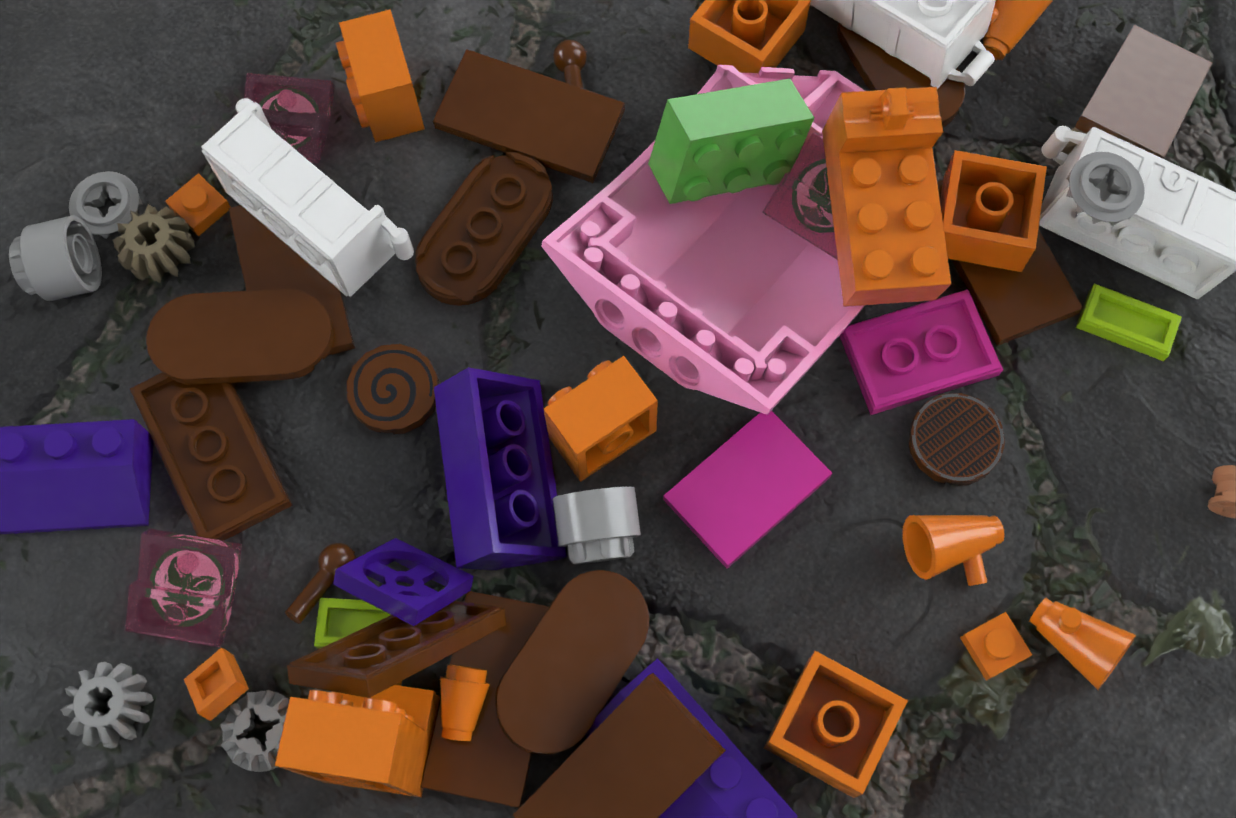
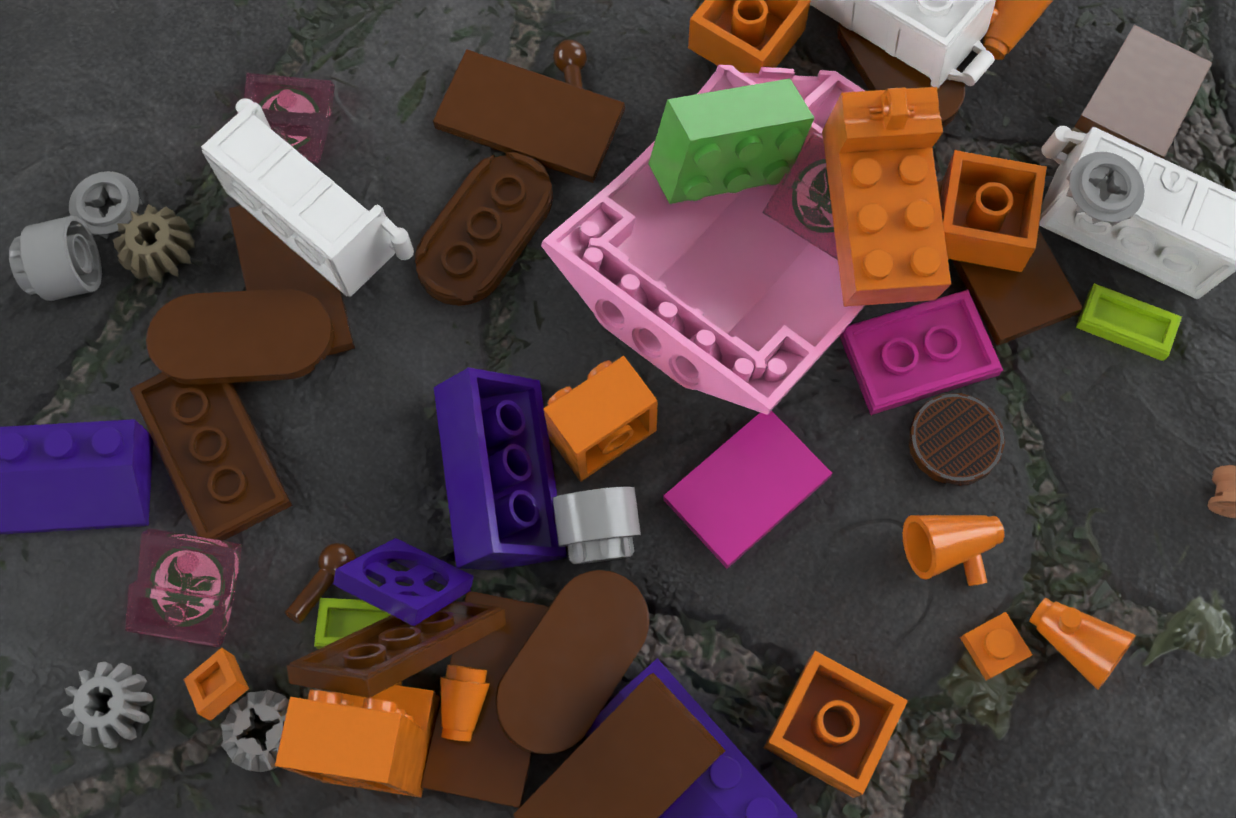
(198, 204): orange plate -> none
(379, 76): orange brick -> none
(392, 389): reddish brown tile -> none

